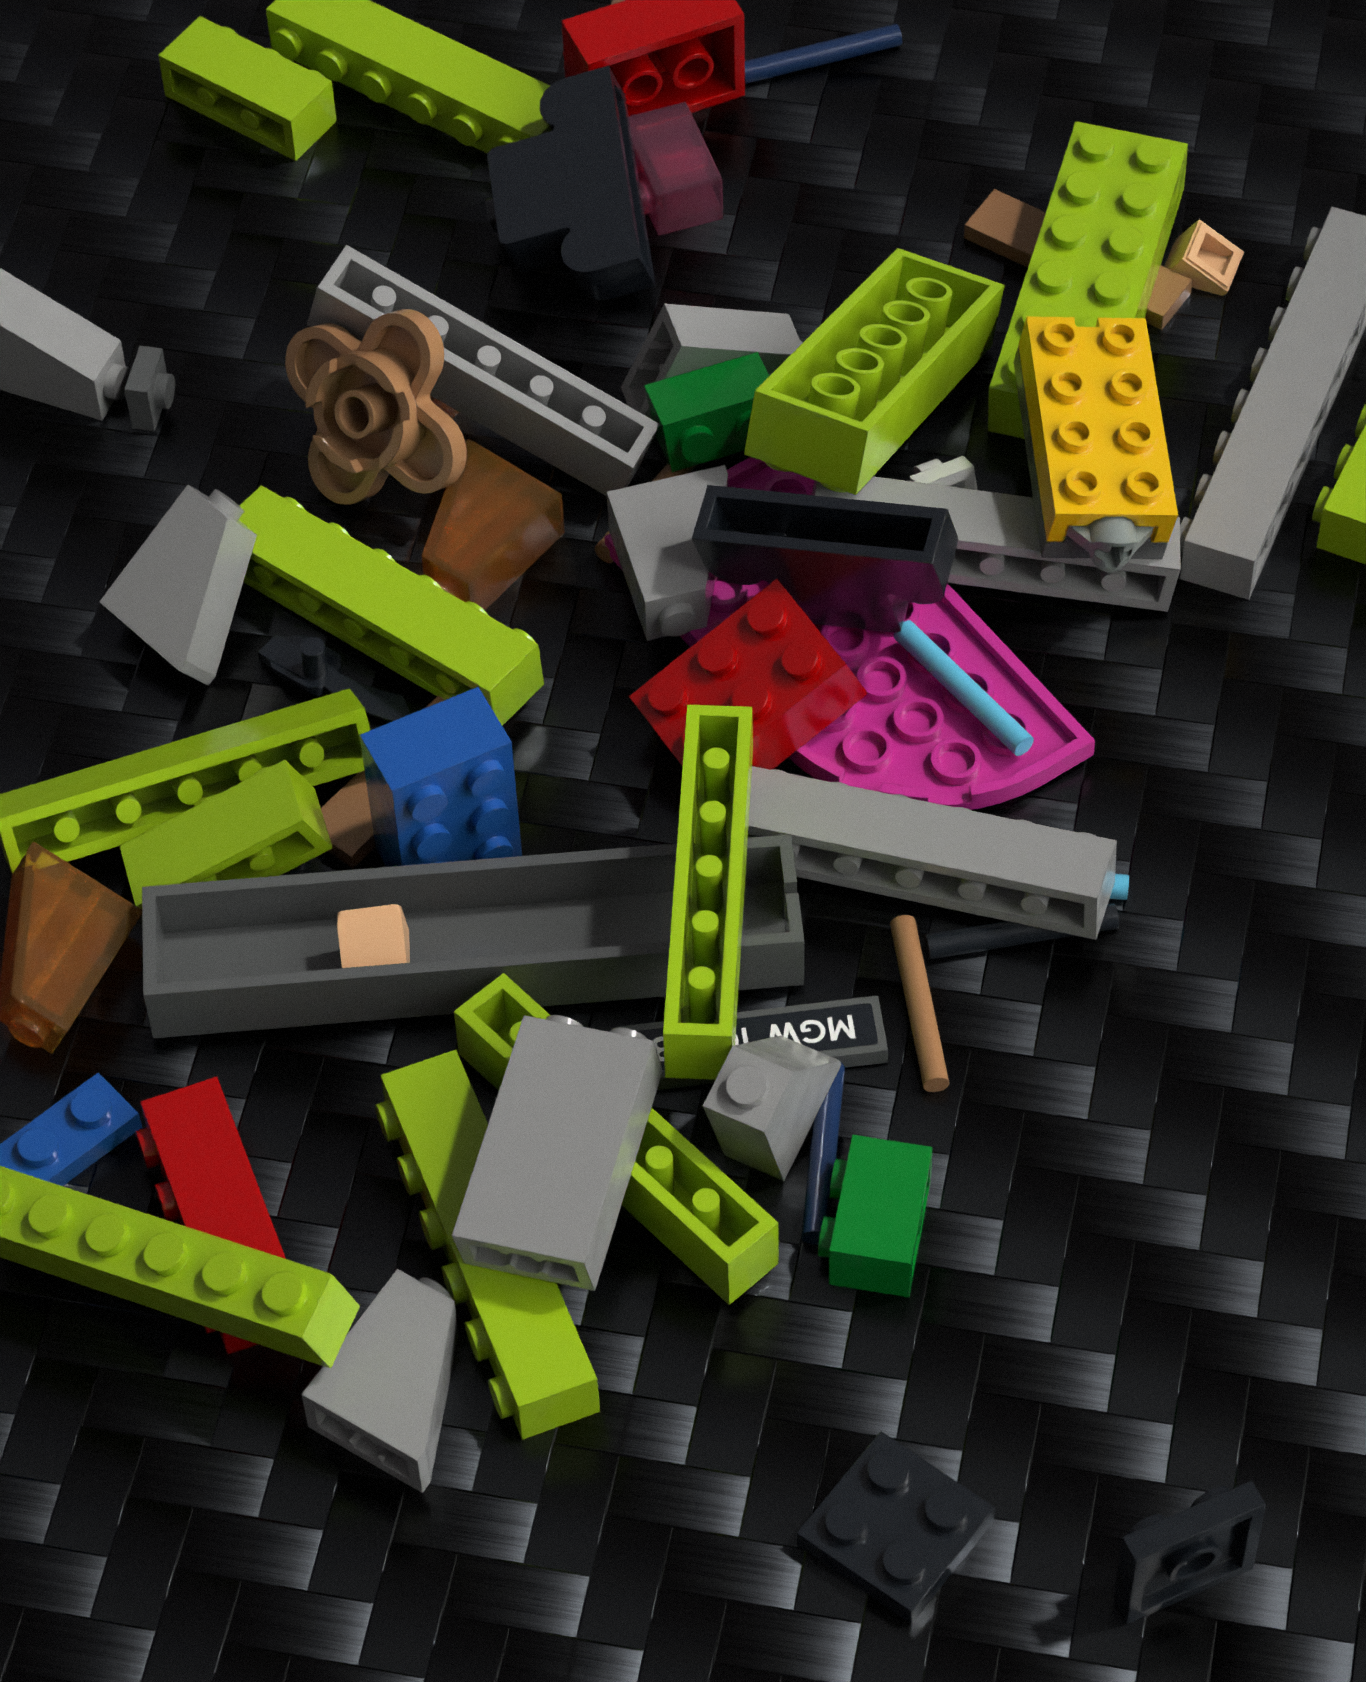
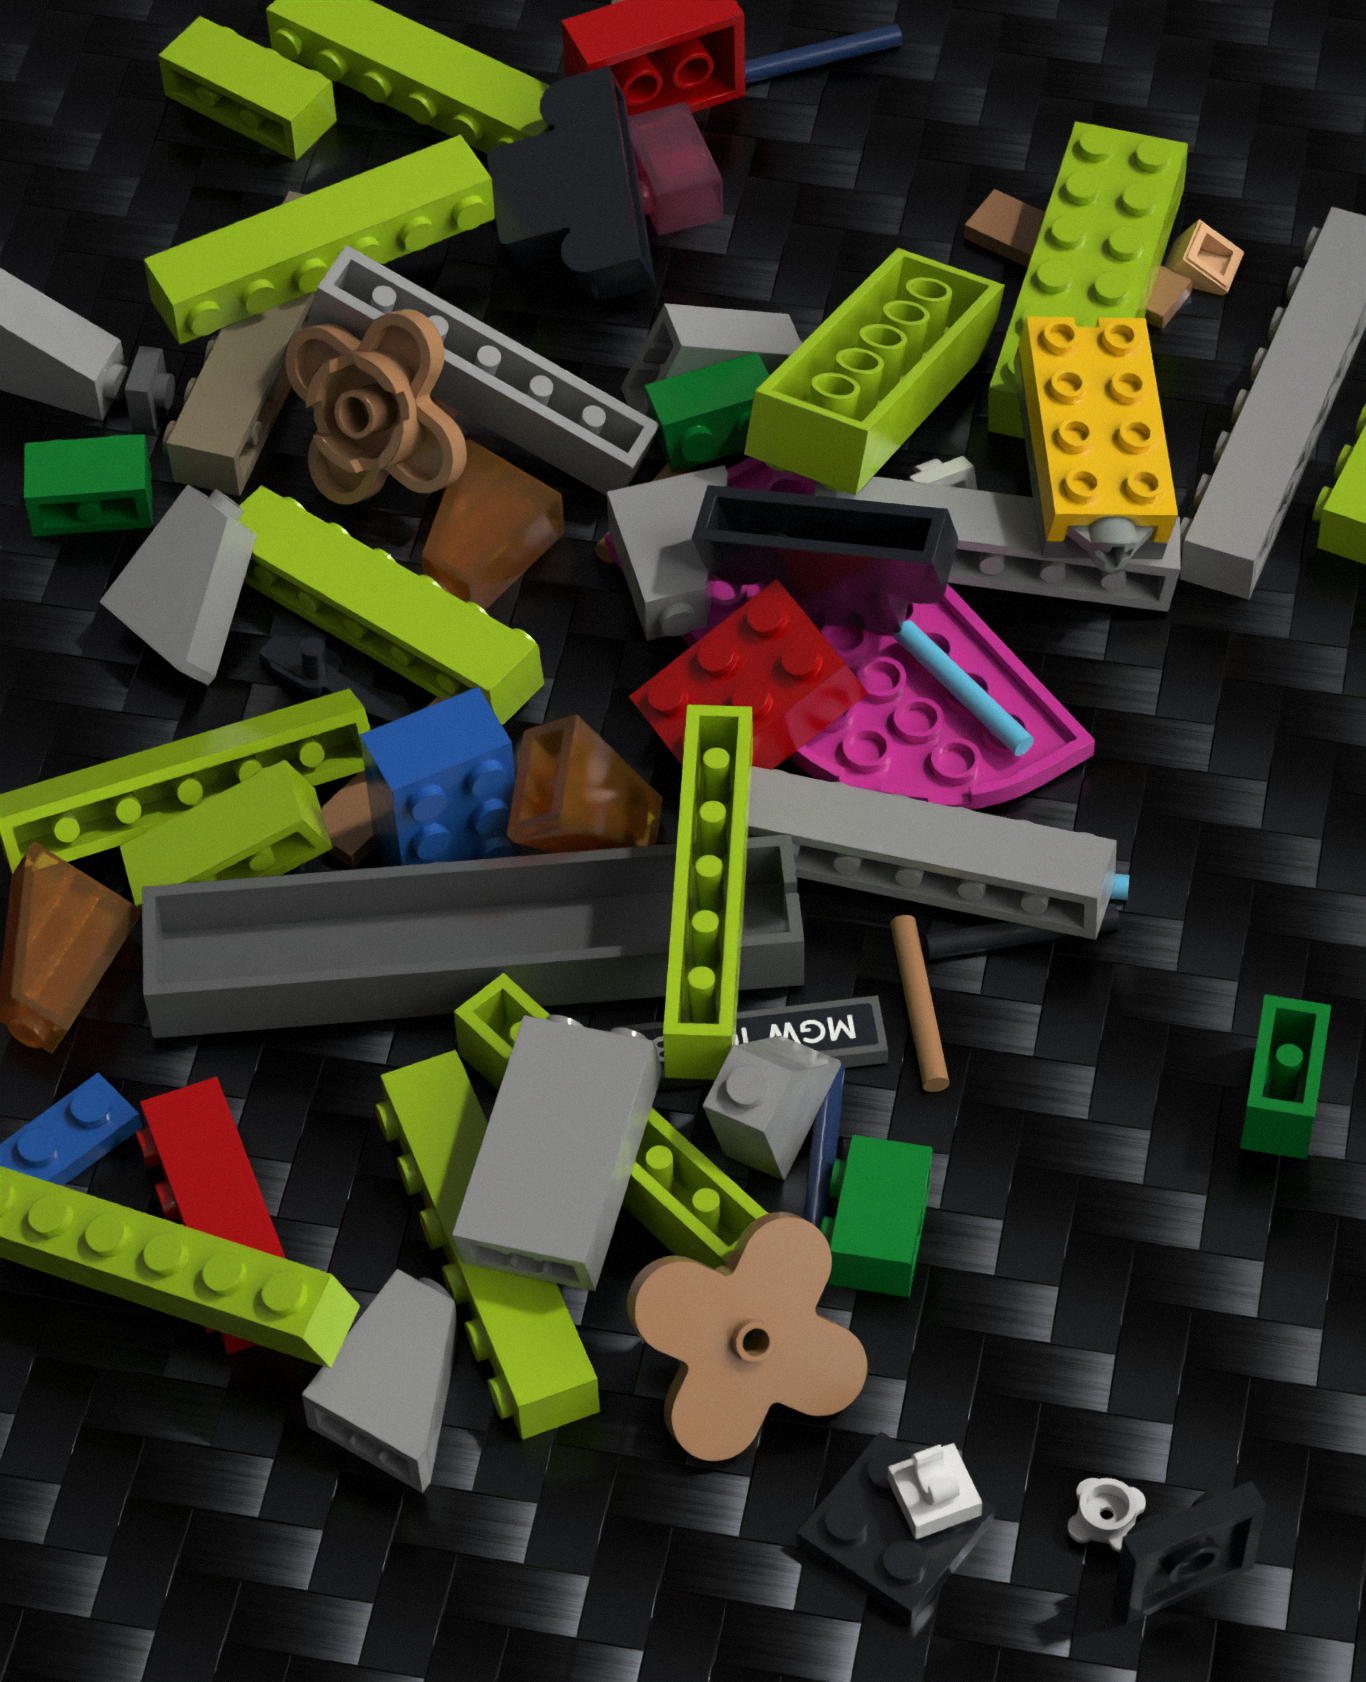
(88, 485): none -> green brick
(235, 398): none -> dark tan brick
(294, 245): none -> lime brick
(373, 936): light nougat slope -> none
(579, 793): none -> clear orange slope
(707, 1311): none -> medium nougat plant
(934, 1490): none -> white tile
(1101, 1495): none -> white plate
(1285, 1077): none -> green brick

